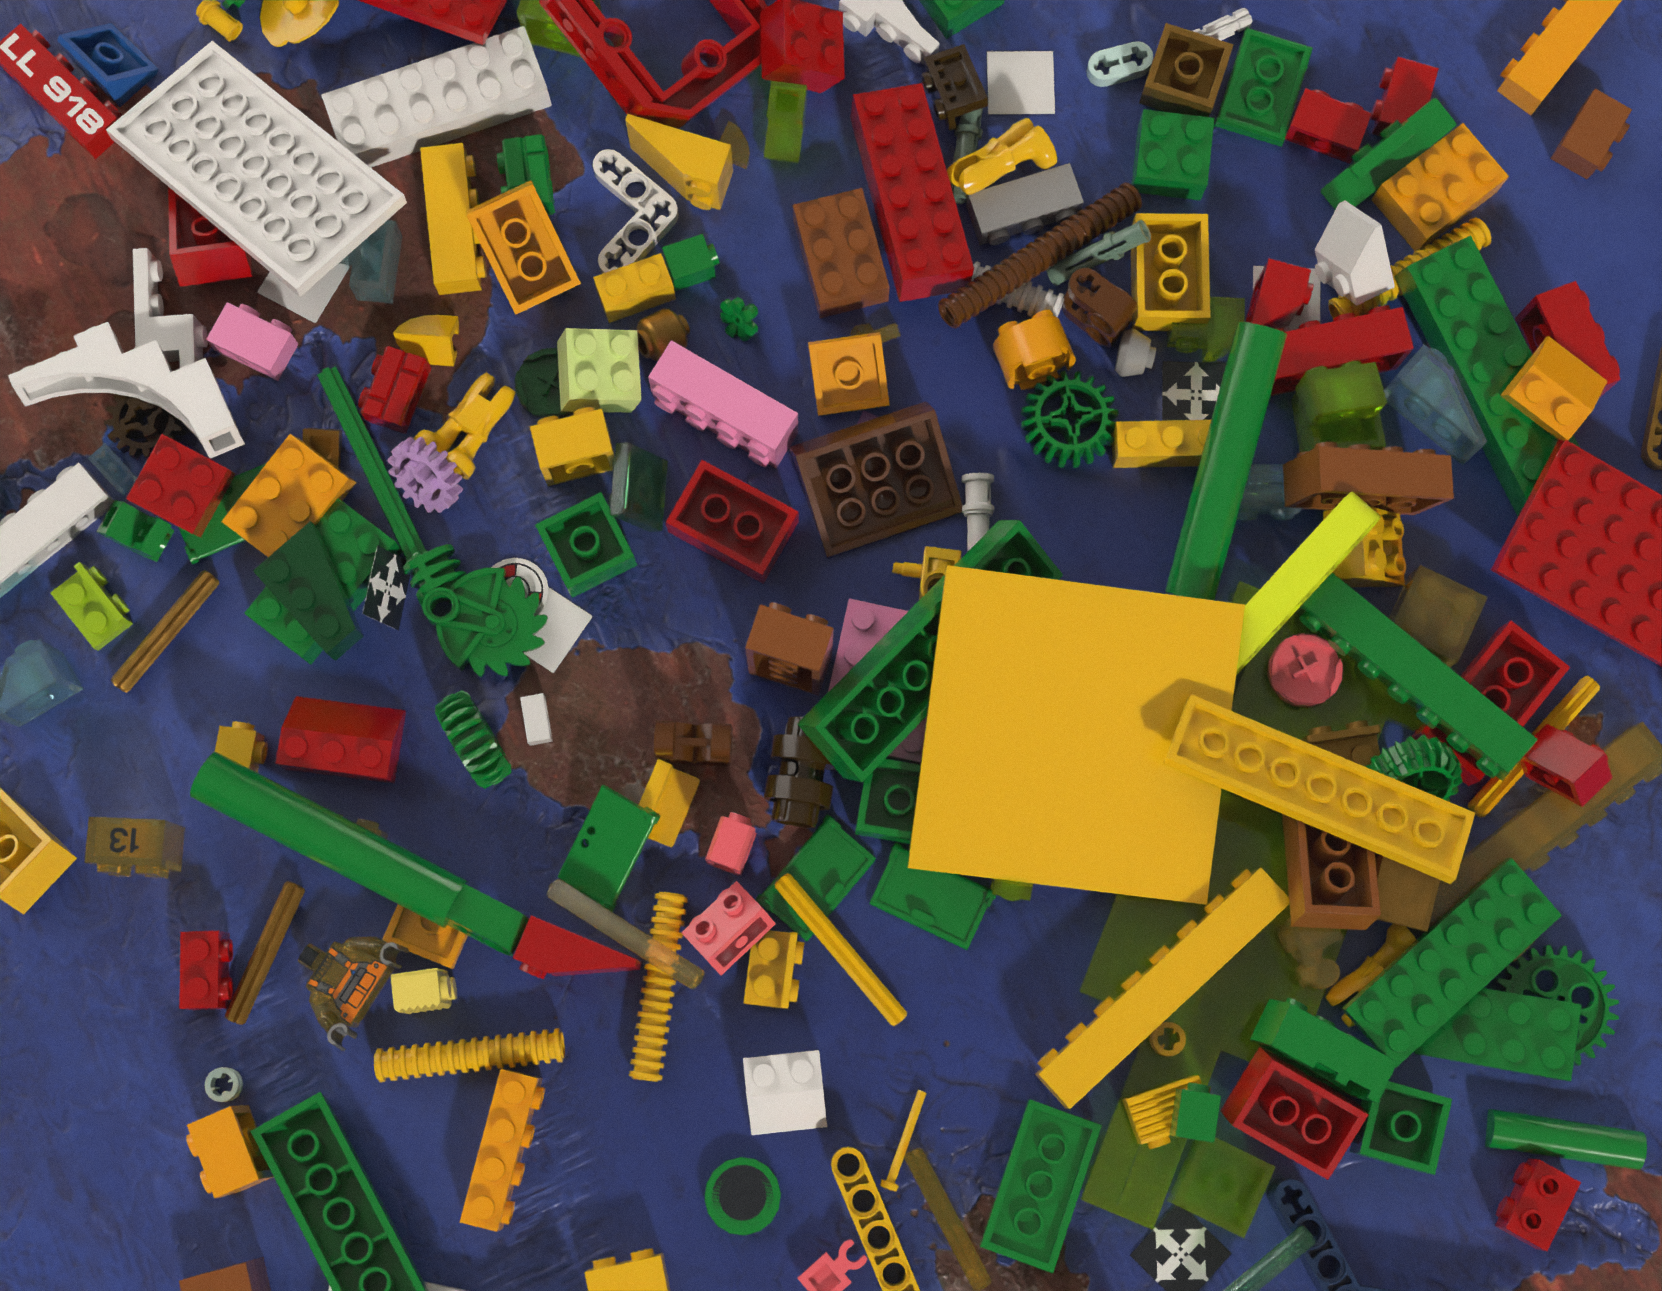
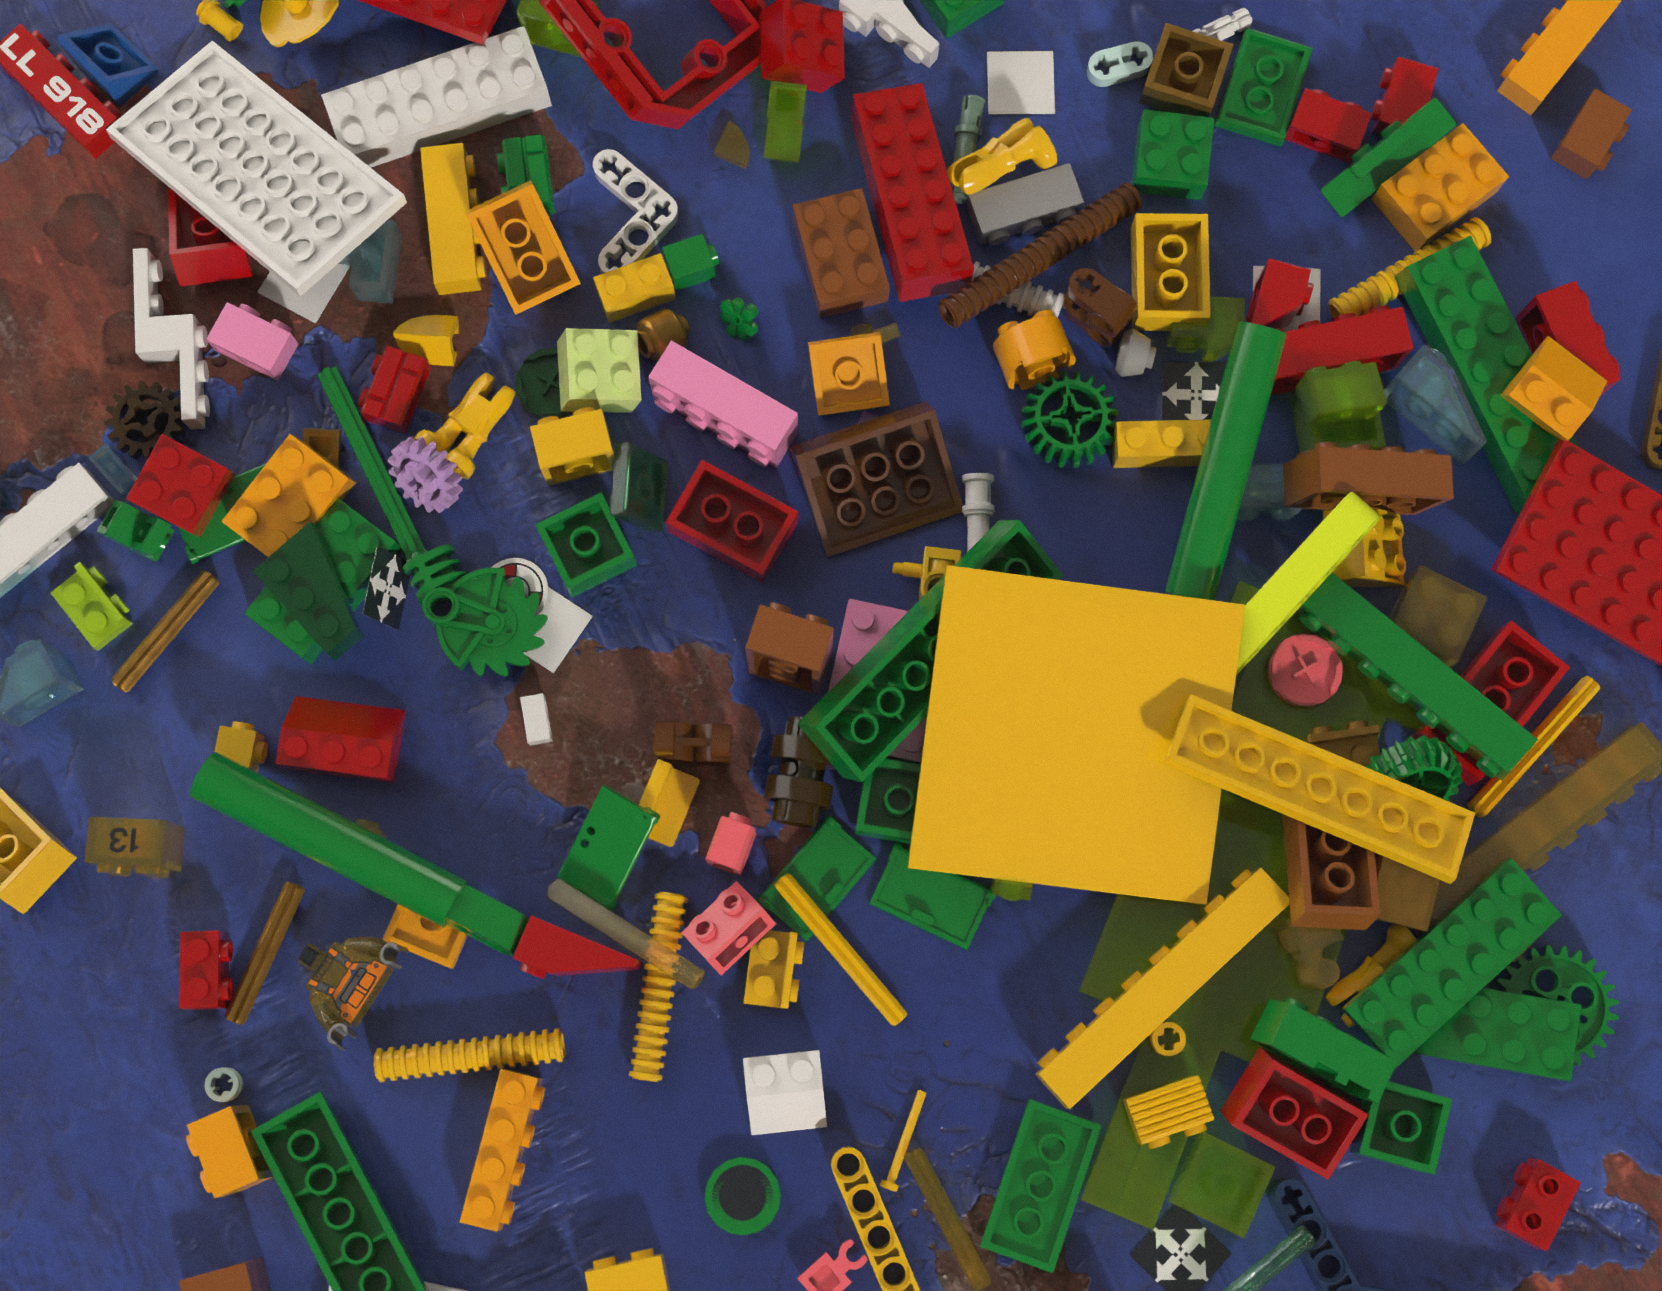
(141, 373): white arch -> none
(423, 990): light yellow brick -> none
(472, 739): green gear -> none
(688, 162): yellow slope -> none
(954, 84): dark brown bracket -> none
(1134, 236): sand green pin -> none
(1195, 1113): green brick -> none
(1354, 255): white slope -> none
(1565, 1139): green brick -> none
(1566, 765): red brick -> none

